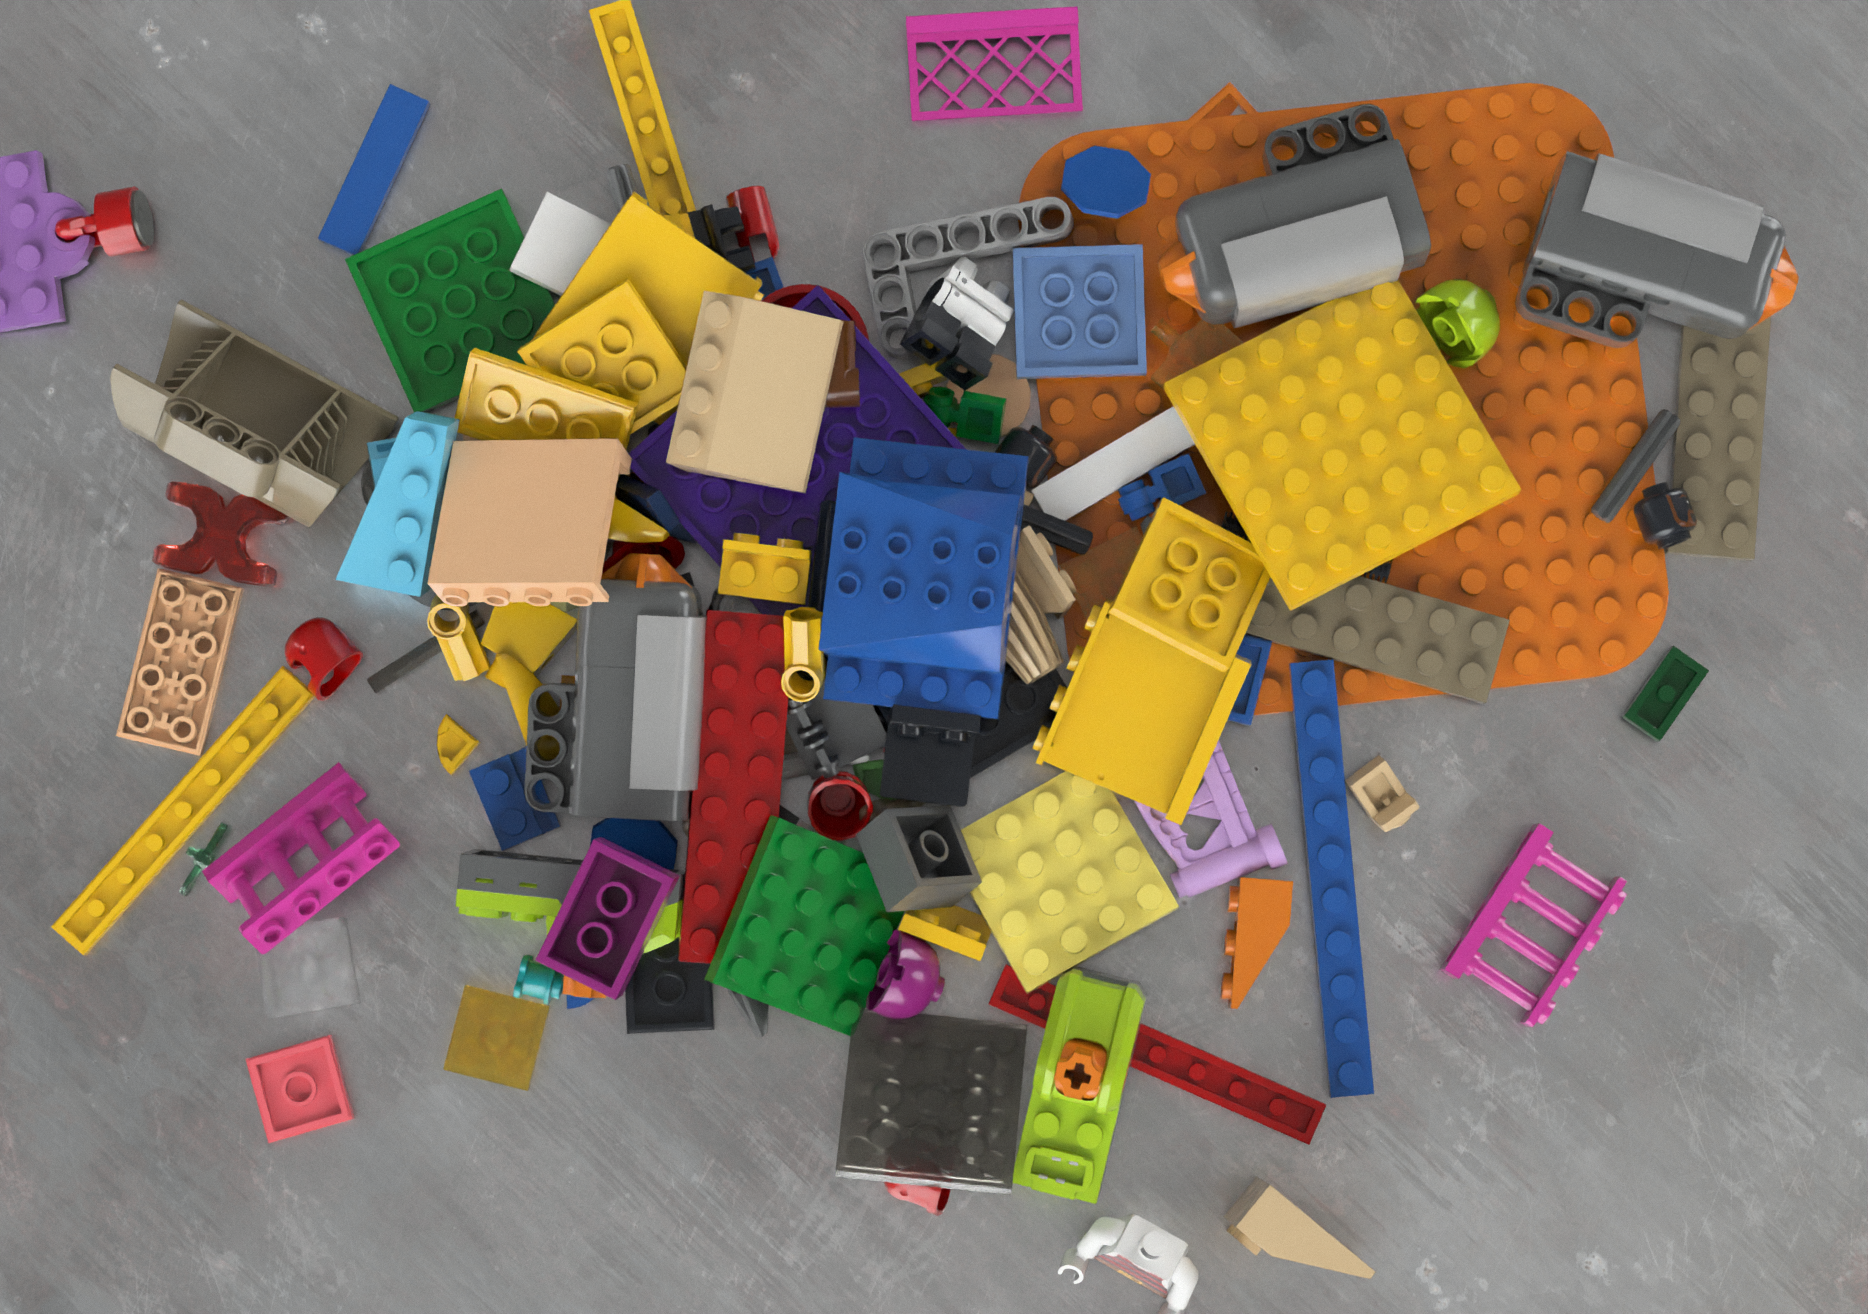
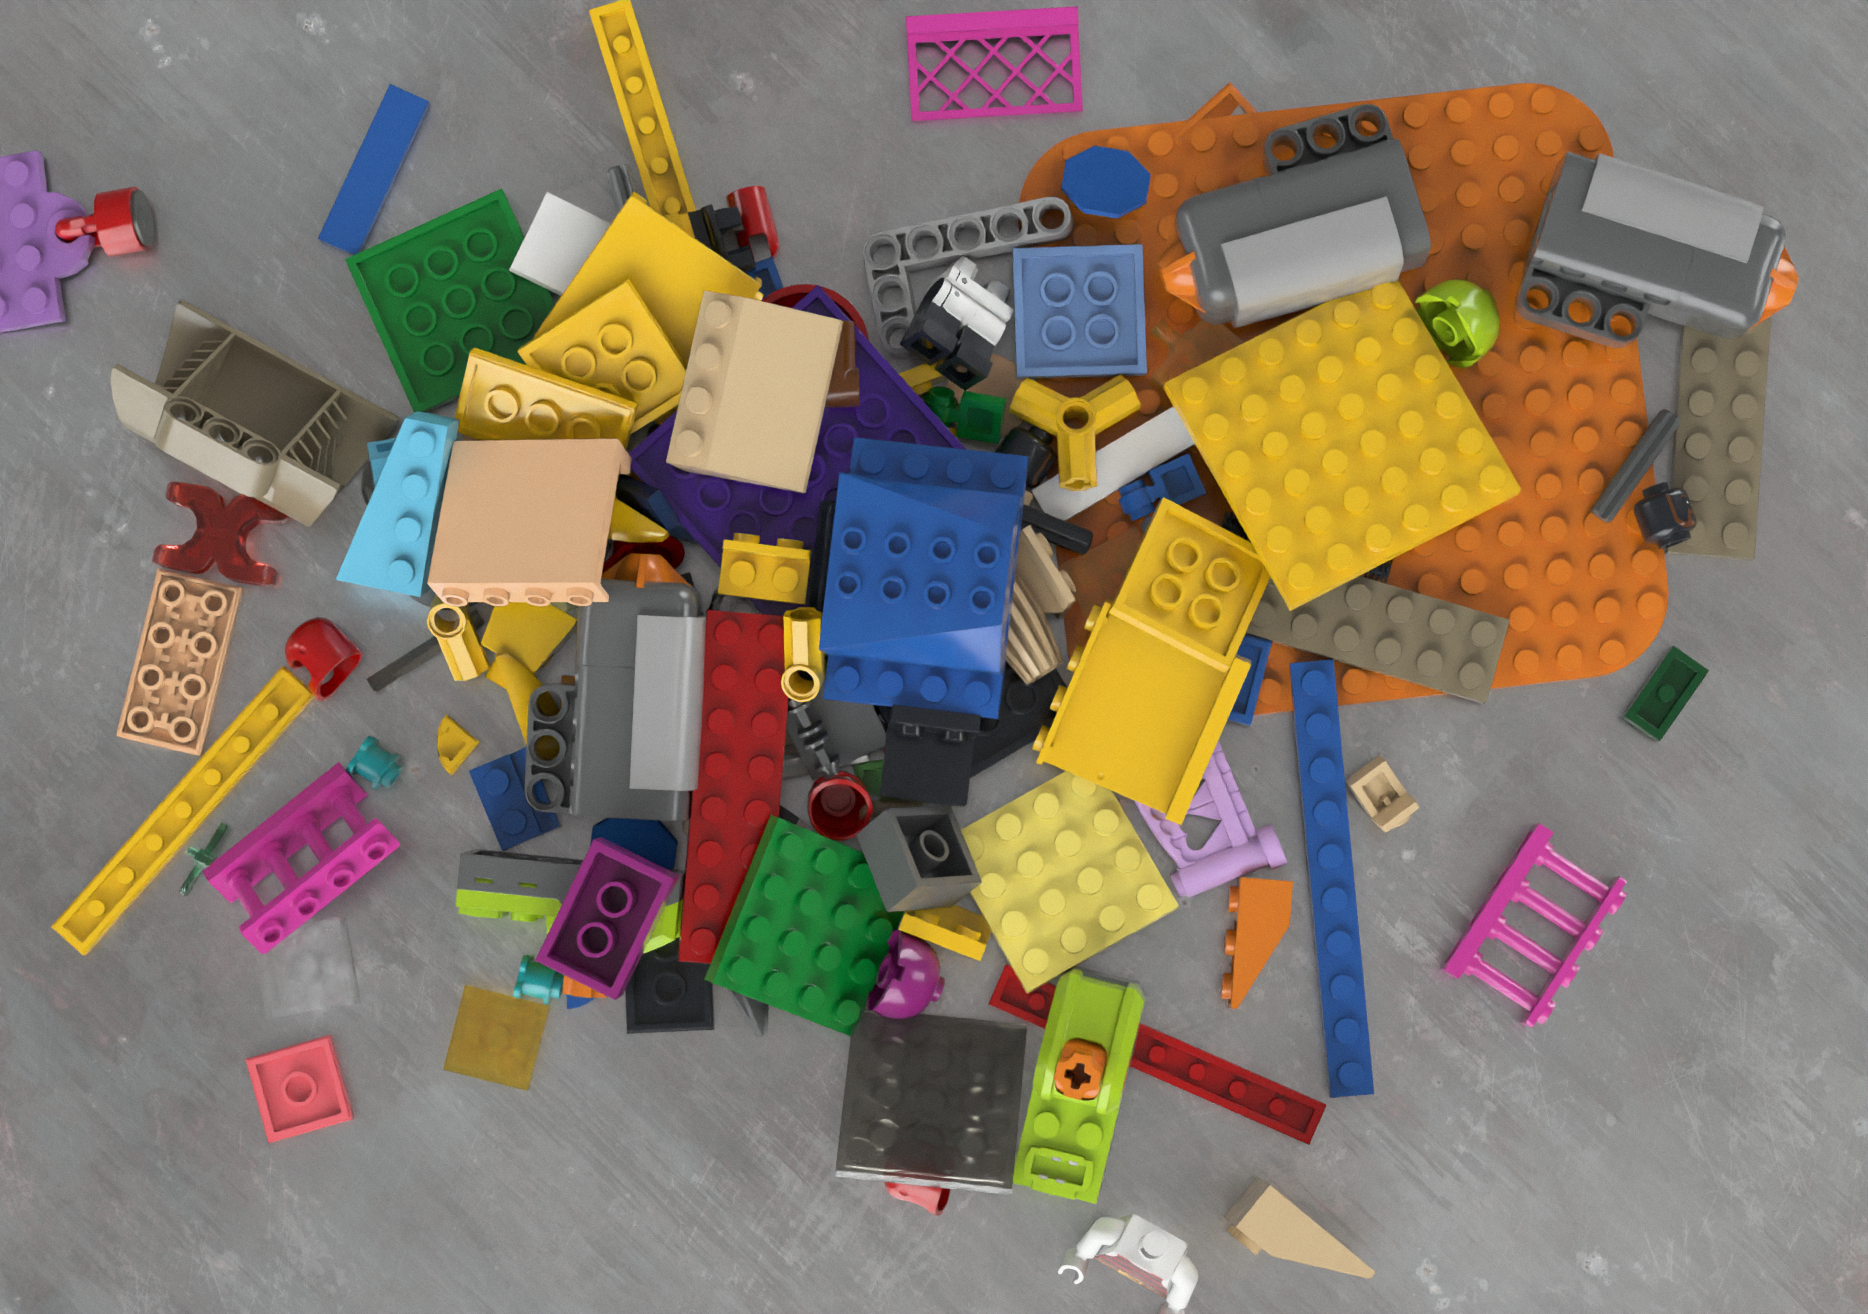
(375, 764): none -> teal brick
(1075, 447): none -> yellow piece

